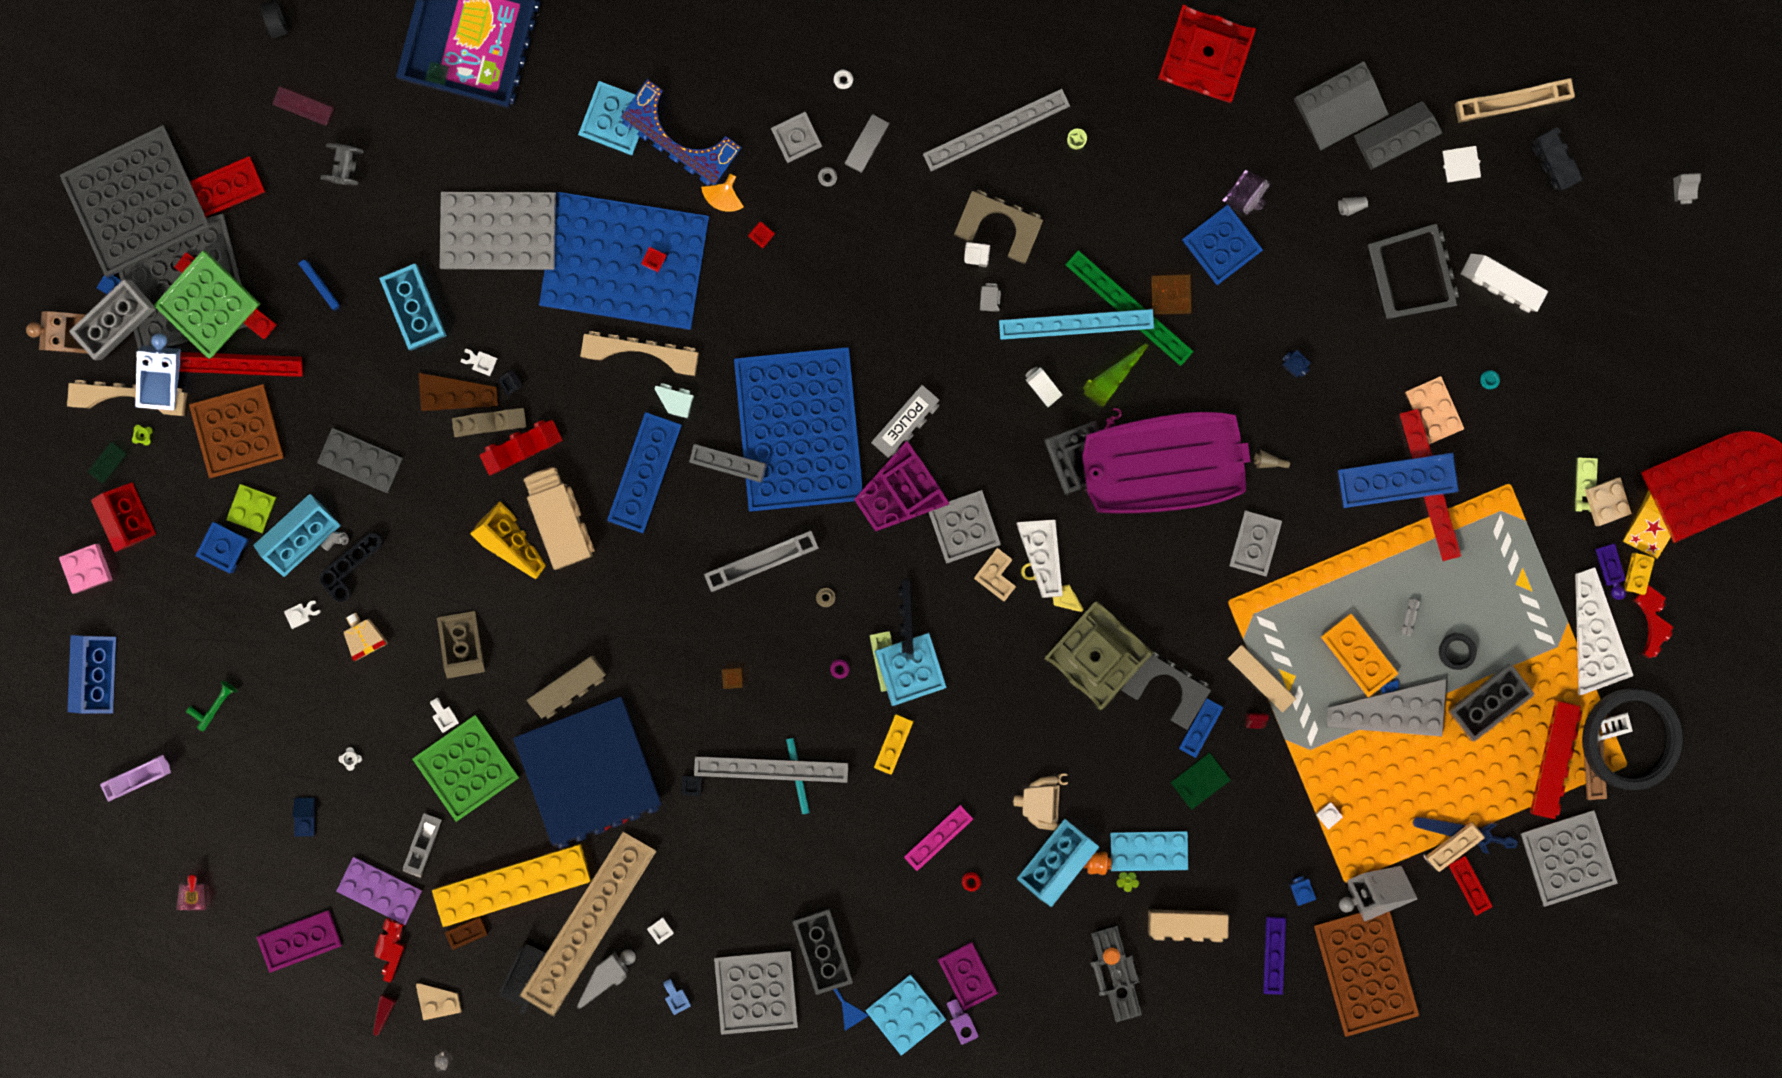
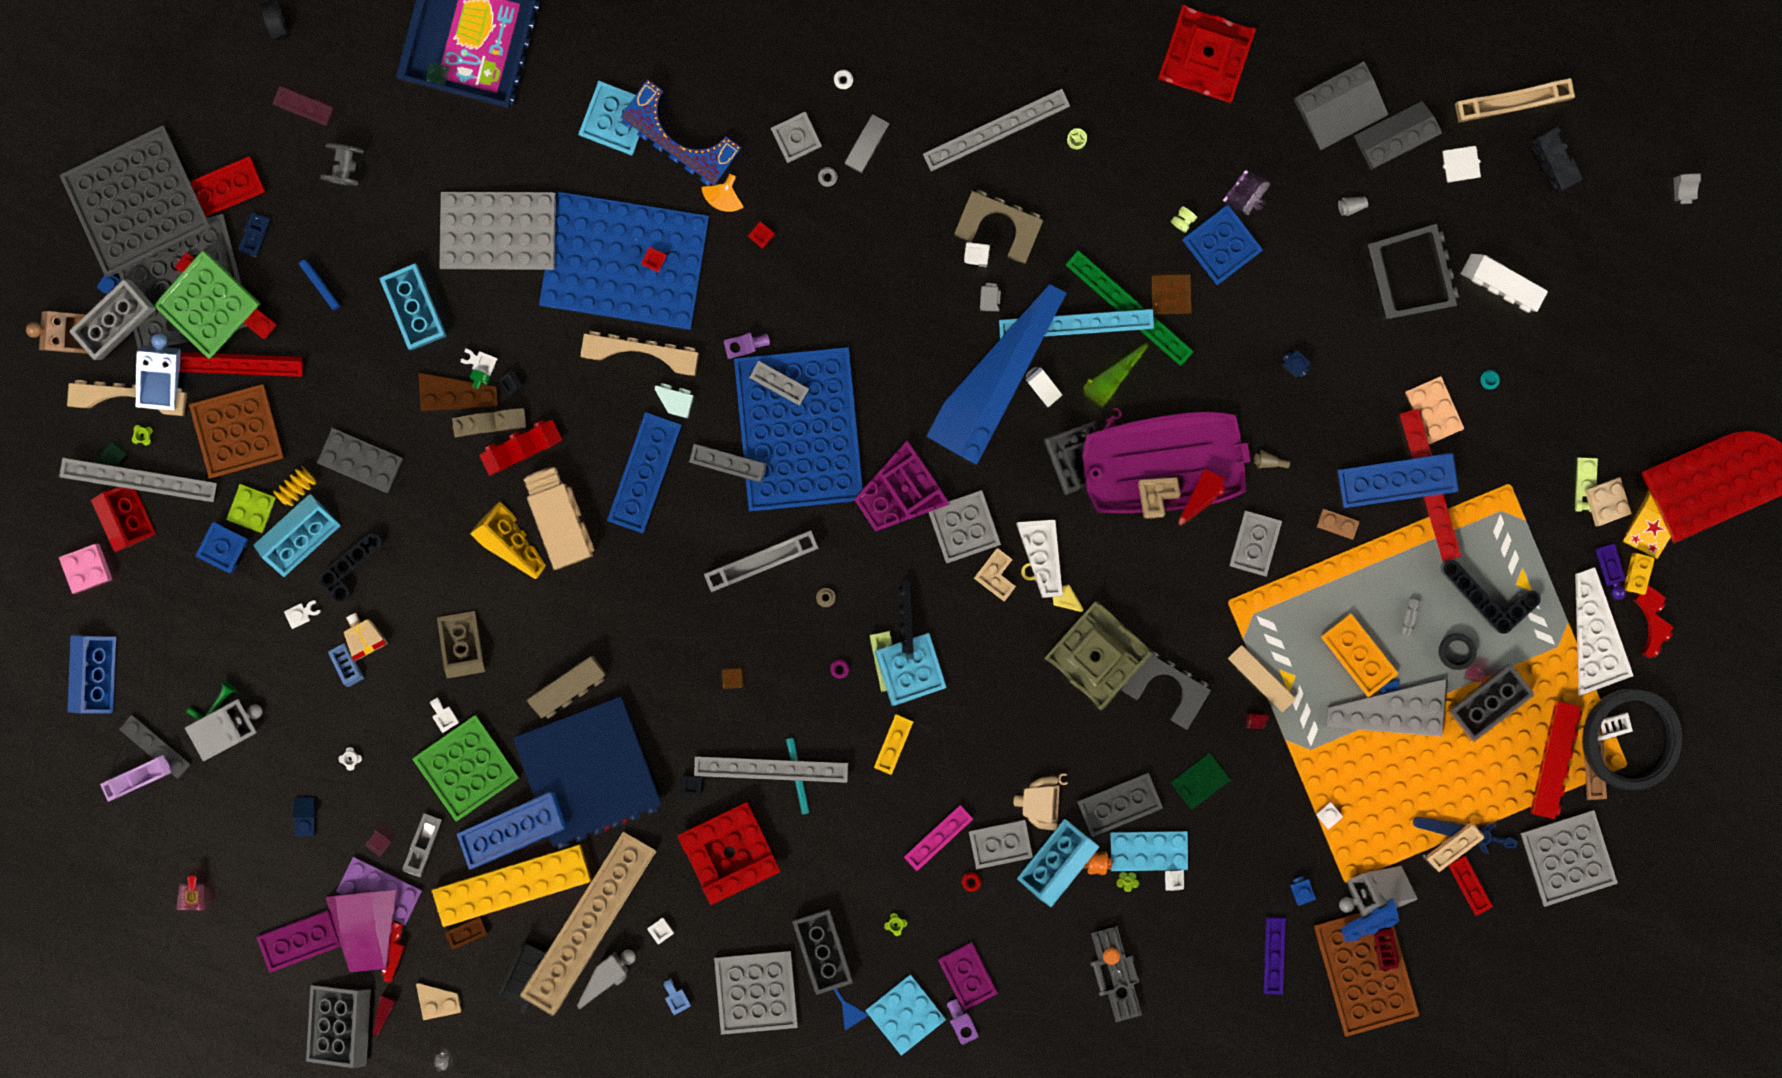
(138, 480): none -> light grey plate
(154, 745): none -> dark grey plate
(219, 730): none -> light grey slope
(254, 235): none -> dark blue slope
(295, 487): none -> yellow piece
(335, 538): light grey arm -> none
(338, 1026): none -> dark grey slope
(343, 675): none -> medium blue slope
(364, 927): none -> magenta wedge
(378, 843): none -> clear pink plate
(479, 378): none -> green tile
(511, 831): none -> blue plate
(747, 344): none -> medium lavender bracket
(748, 866): none -> red piece
(779, 383): none -> light grey plate
(895, 929): none -> lime plate
(905, 421): light grey brick -> none
(981, 399): none -> blue wedge
(1000, 844): none -> light grey plate
(1120, 804): none -> dark grey plate
(1152, 493): none -> tan plate
(1174, 880): none -> white plate
(1183, 219): none -> yellowish green wheel
(1190, 924): tan brick -> none
(1200, 727): blue plate -> none
(1204, 494): none -> red slope
(1337, 524): none -> medium nougat plate
(1377, 920): none -> blue wing
(1395, 964): none -> dark red slope
(1474, 674): none -> clear pink plate
(1485, 600): none -> black beam

